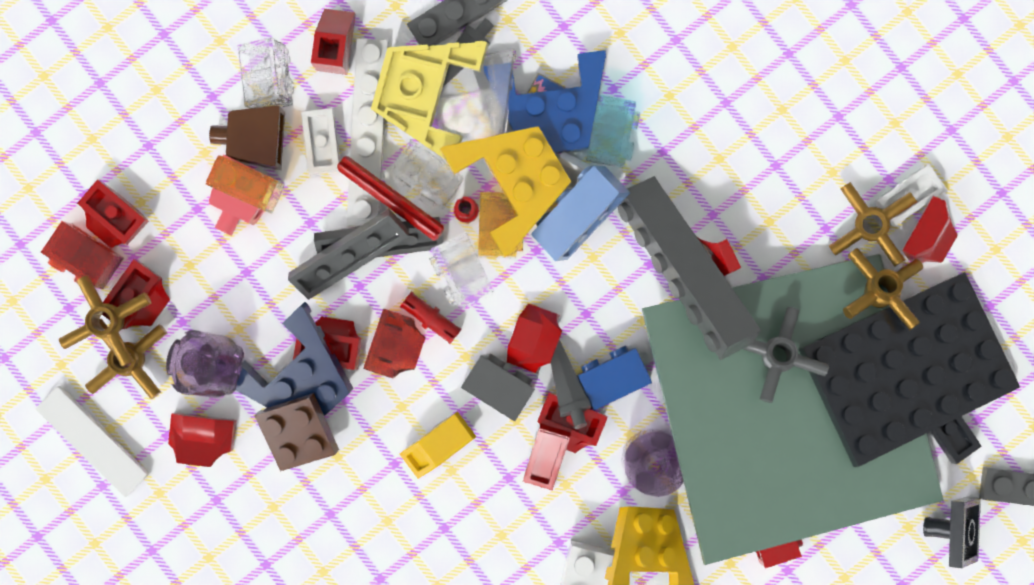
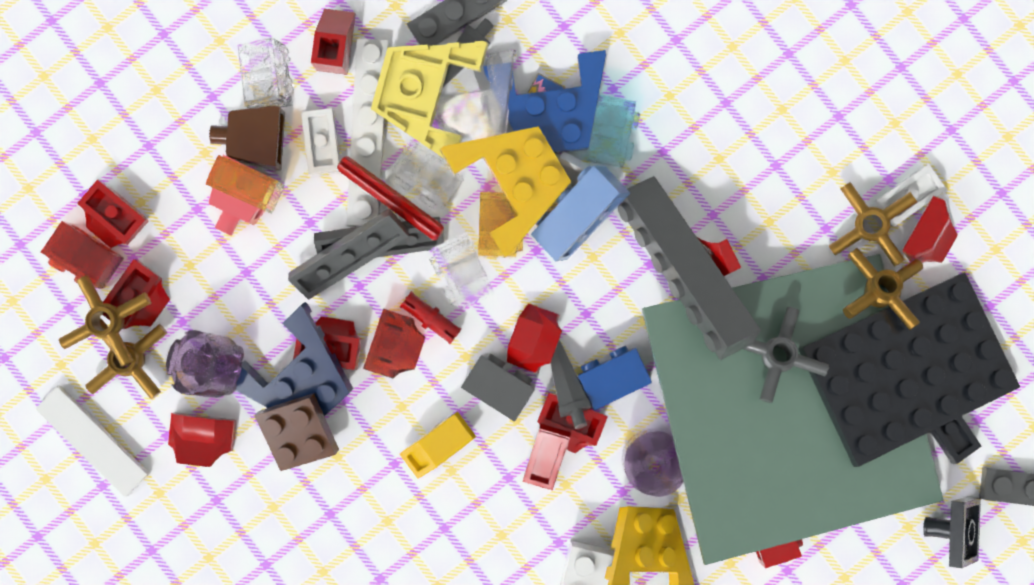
(463, 217): red pin -> none

